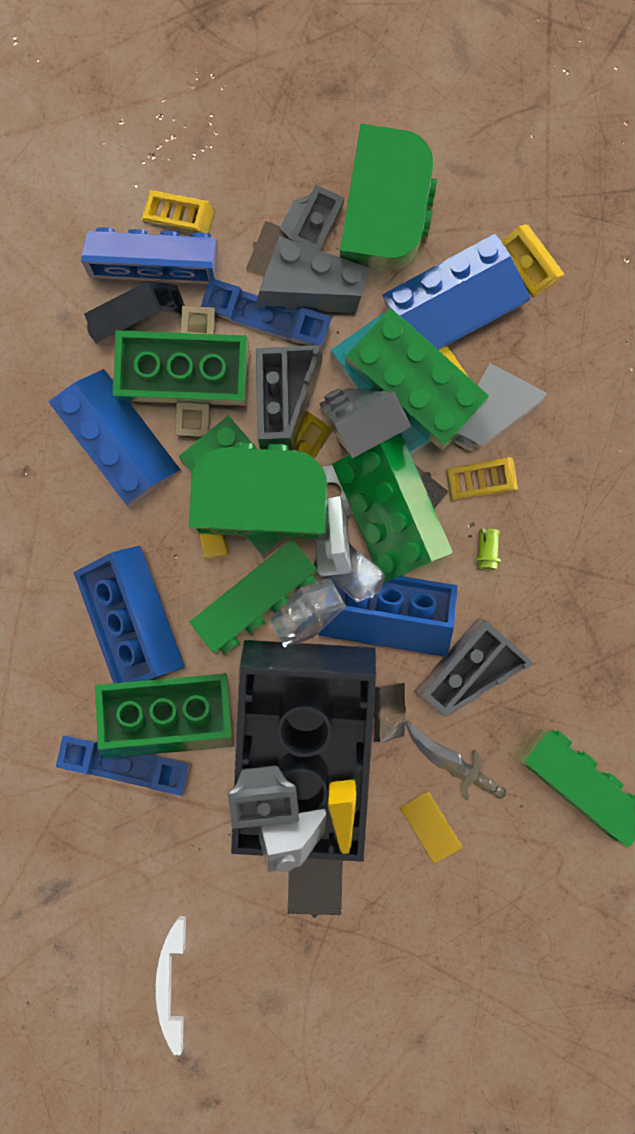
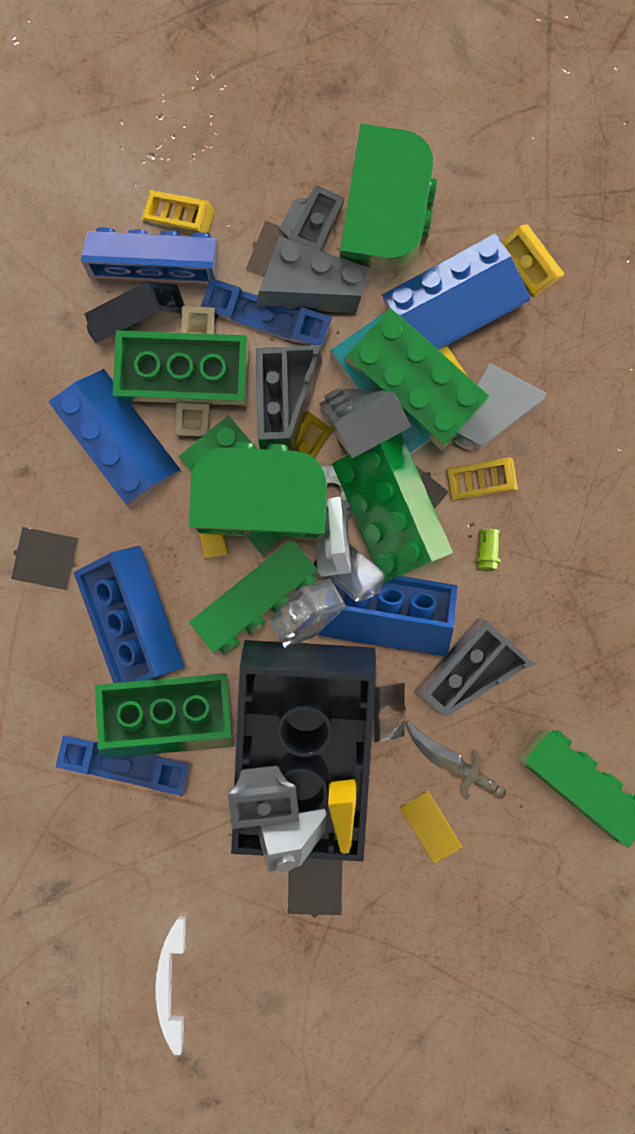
(44, 558): none -> clear smoke piece

